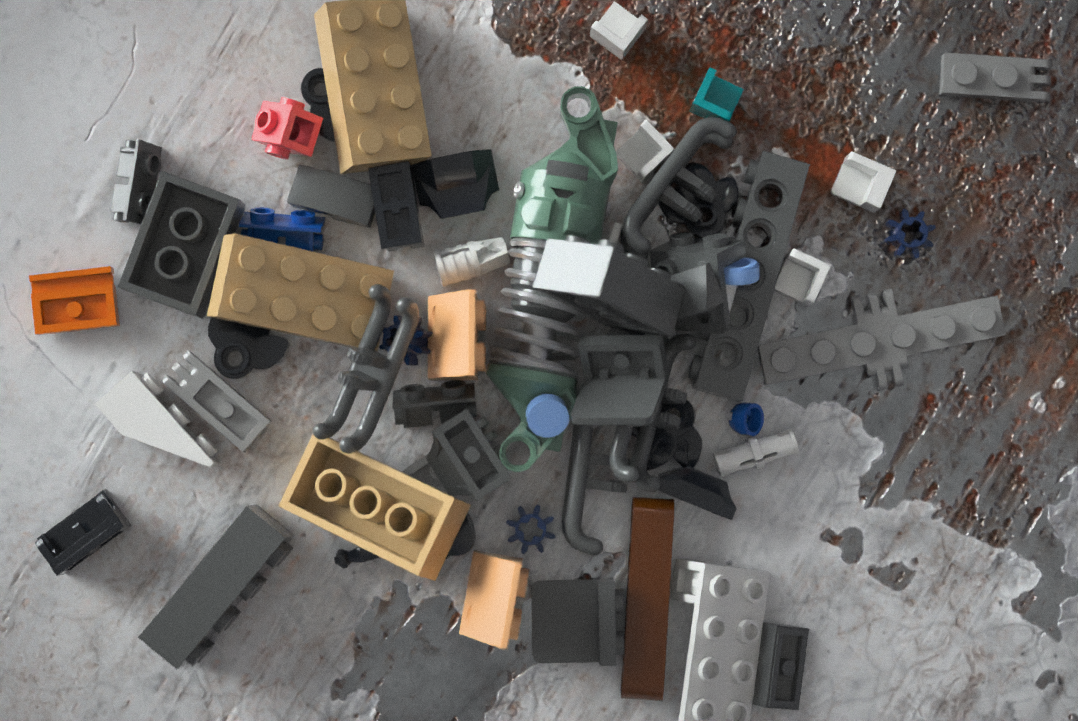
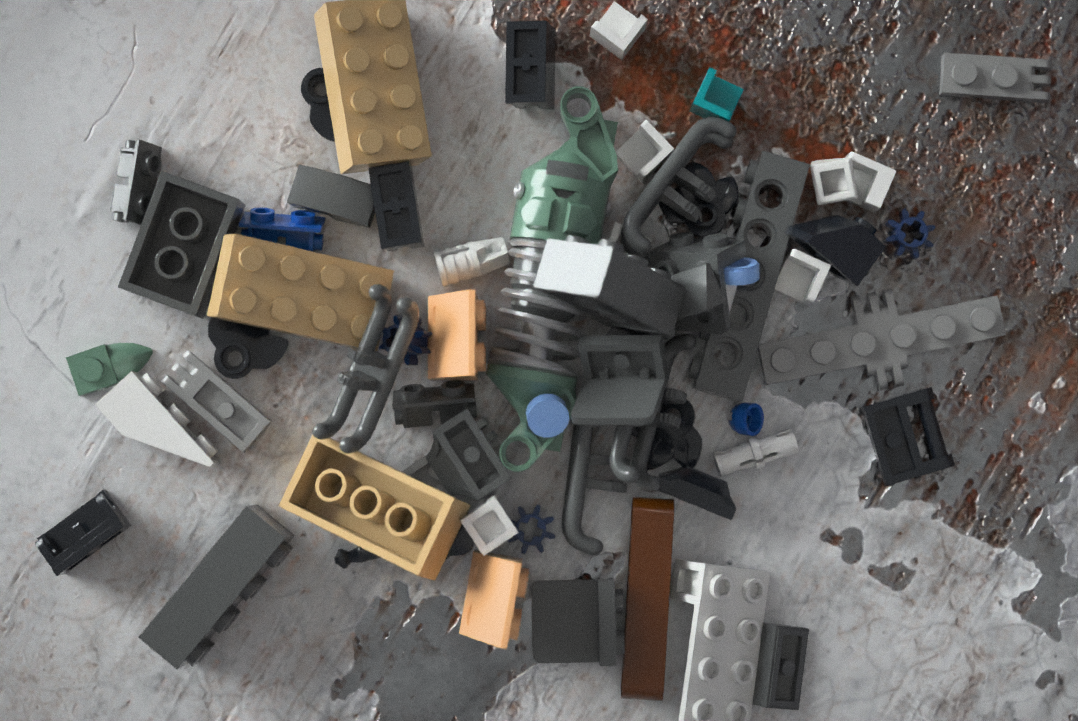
(74, 300): orange plate -> none
(106, 365): none -> sand green plate
(286, 128): coral brick -> none
(456, 182): black slope -> none
(489, 526): none -> white panel
(530, 64): none -> black hinge
(833, 180): none -> white slope
(841, 243): none -> black slope
(895, 440): none -> black plate

